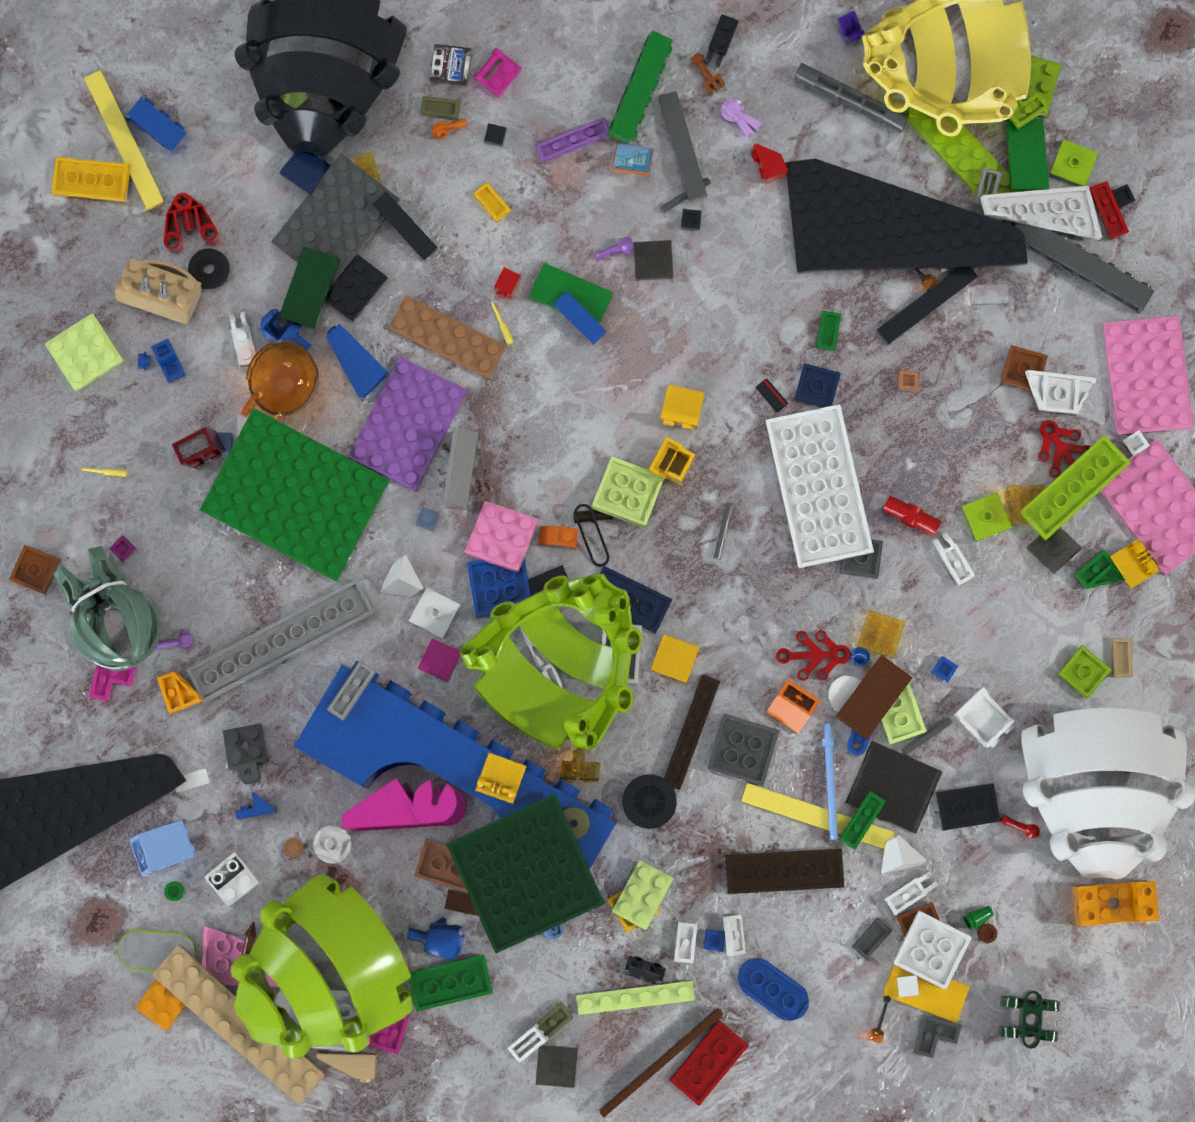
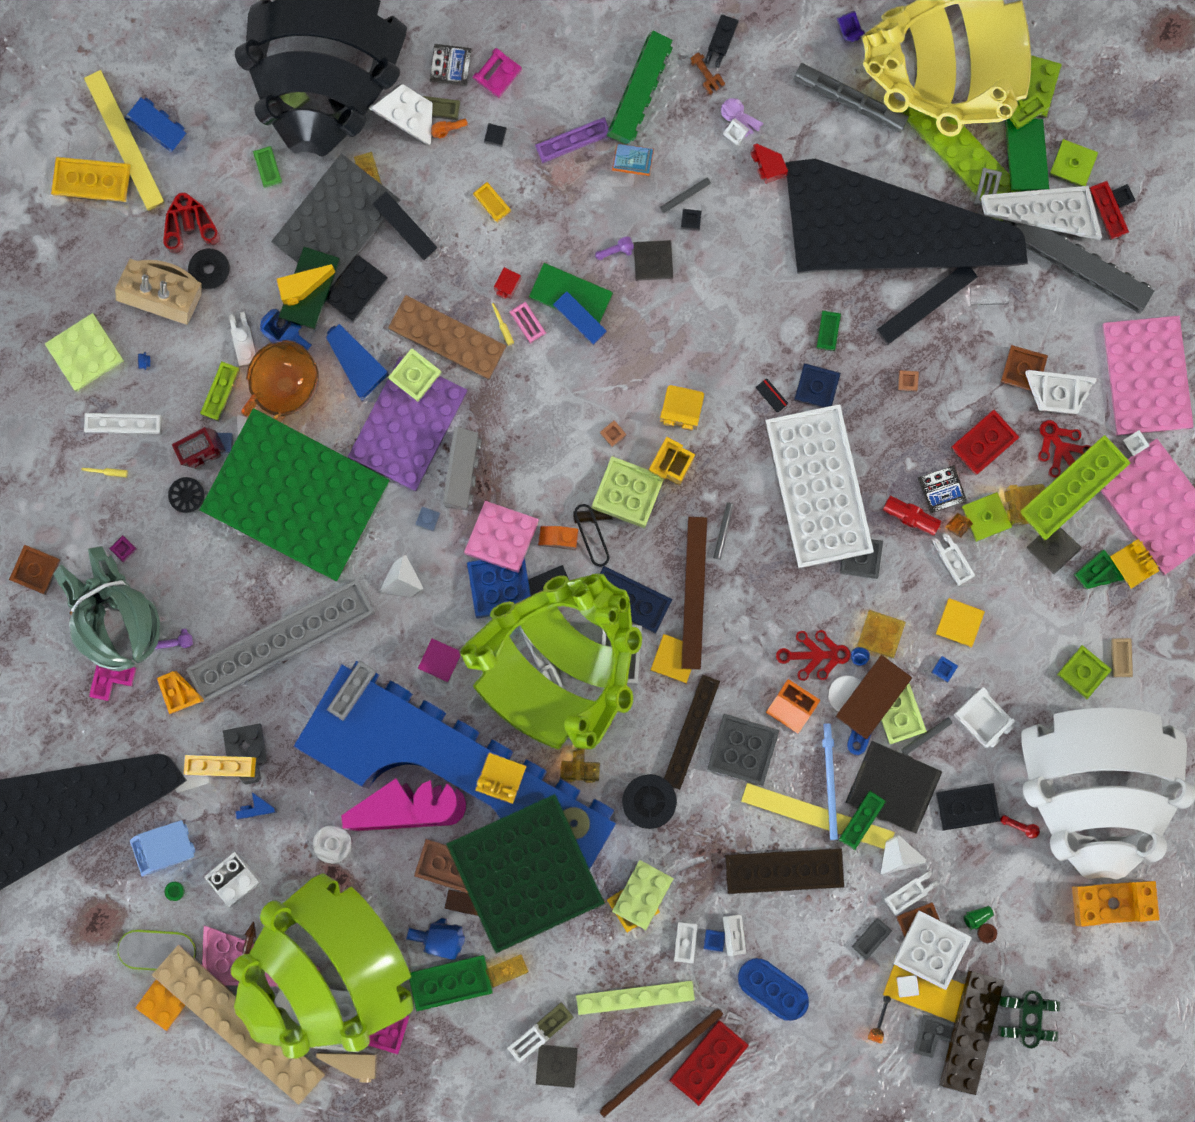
(122, 423): none -> white tile
(168, 360): blue slope -> none
(186, 495): none -> black wheel
(219, 766): none -> yellow plate
(220, 391): none -> lime plate
(267, 166): none -> bright green tile
(293, 847): medium nougat plate -> none
(299, 285): none -> yellow slope
(305, 170): dark blue slope -> none
(407, 111): none -> white wing
(414, 375): none -> yellowish green plate
(434, 613): white plate -> none
(506, 970): none -> clear yellow plate
(536, 335): none -> bright pink tile
(555, 932): medium blue tile -> none
(613, 433): none -> nougat plate
(636, 966): black hinge -> none
(682, 146): dark grey tile -> none
(694, 593): none -> reddish brown tile
(736, 131): none -> white tile
(928, 280): clear orange hinge -> none
(942, 489): none -> tile
(959, 525): none -> clear orange plate
(960, 622): none -> yellow tile
(971, 1033): none -> dark brown plate
(985, 442): none -> red plate

